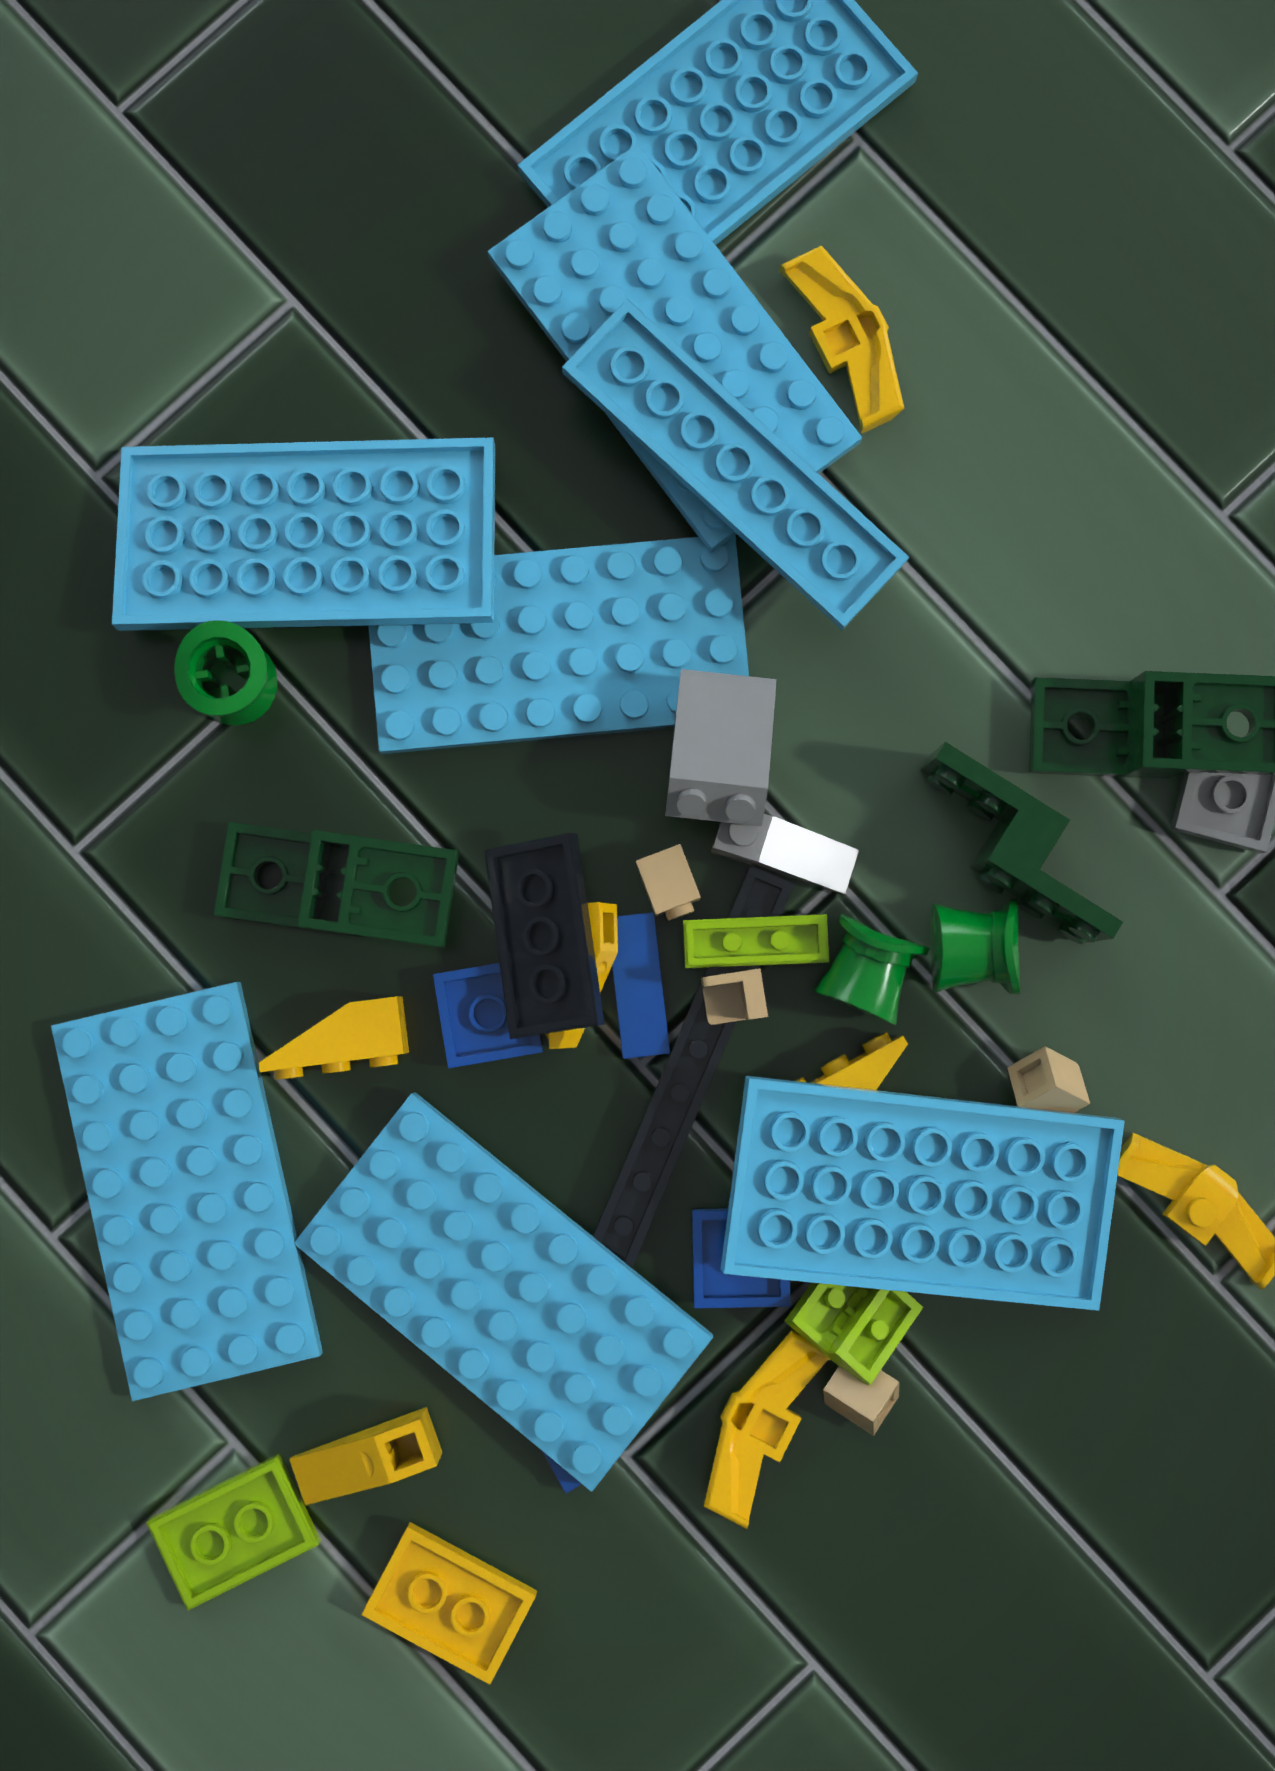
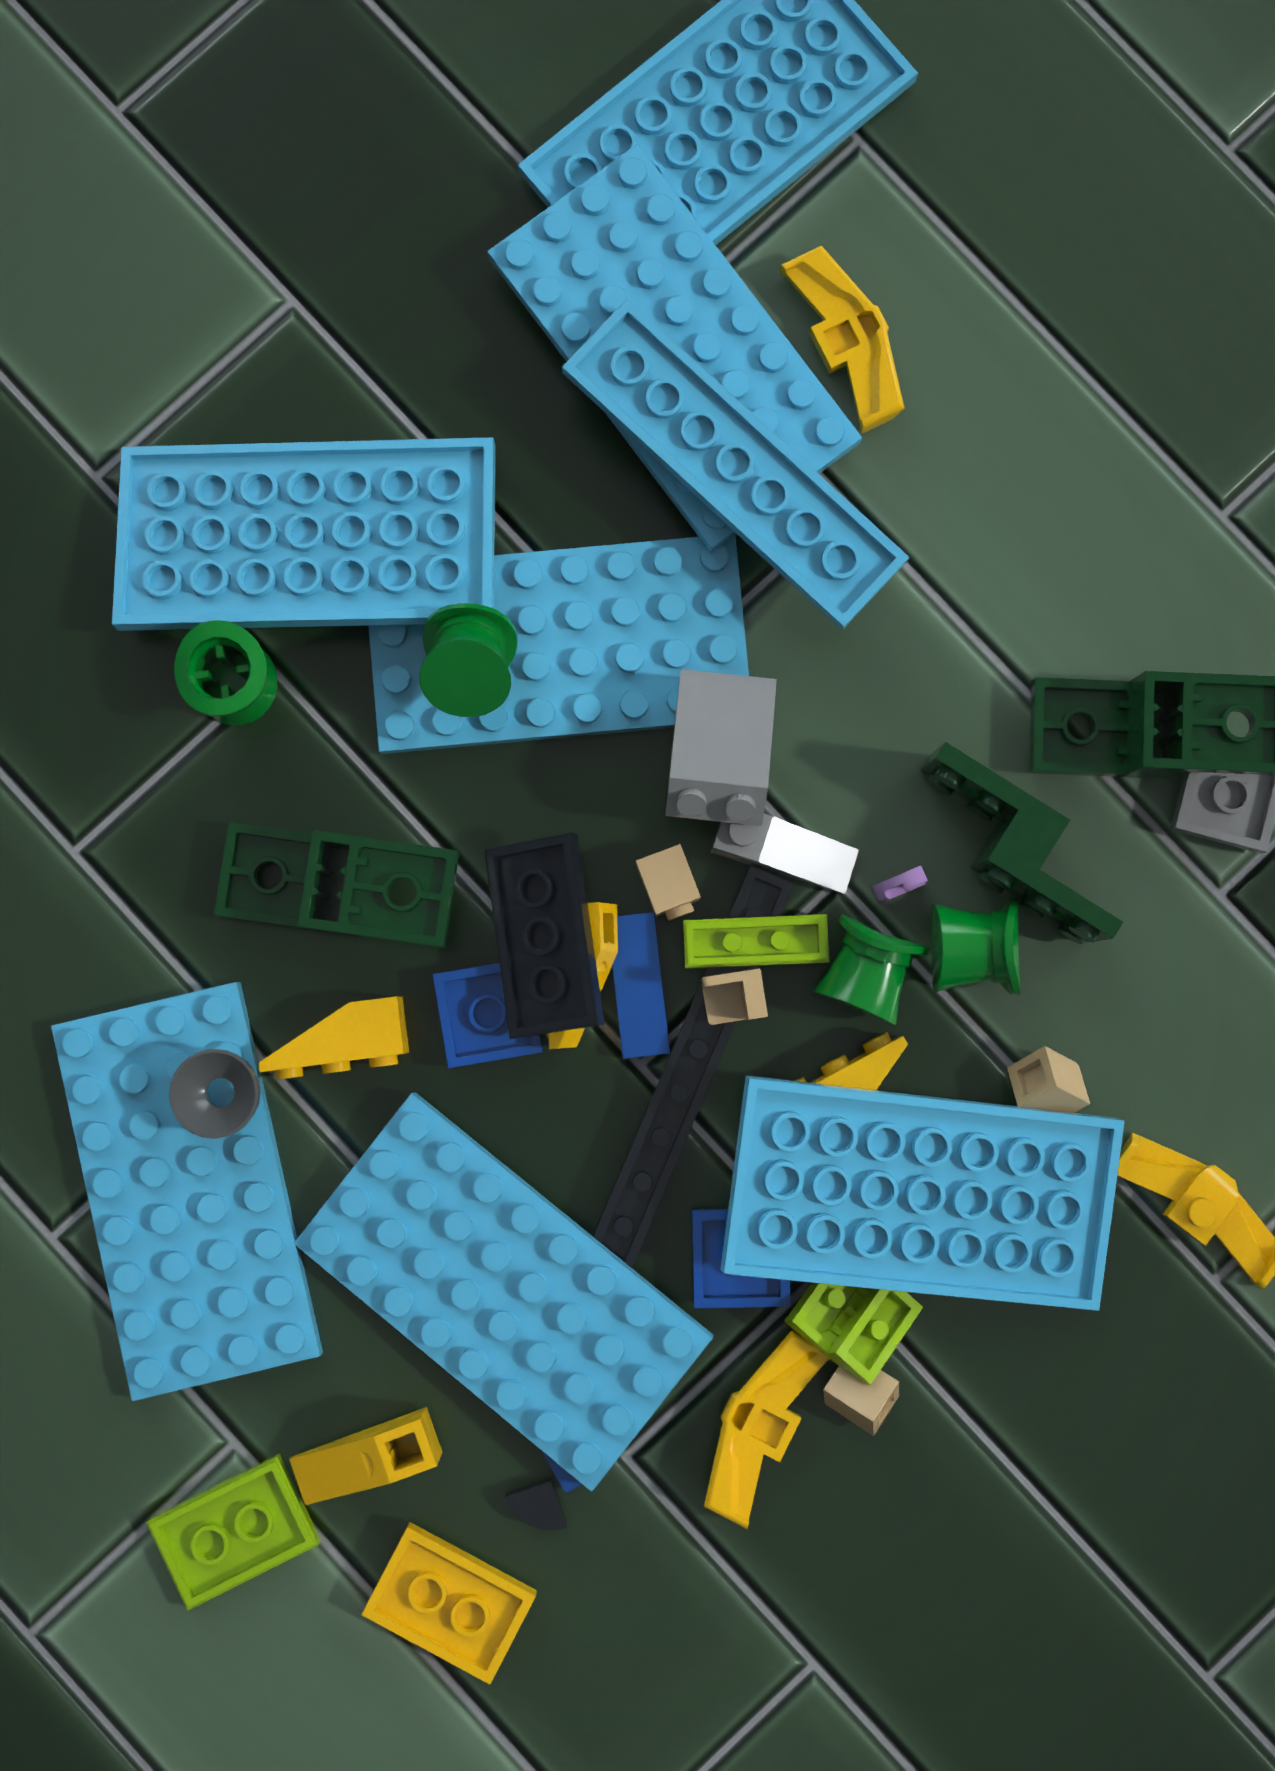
(191, 1100): none -> dark grey piece
(467, 659): none -> green hat
(538, 1505): none -> black tile
(899, 884): none -> lavender tile

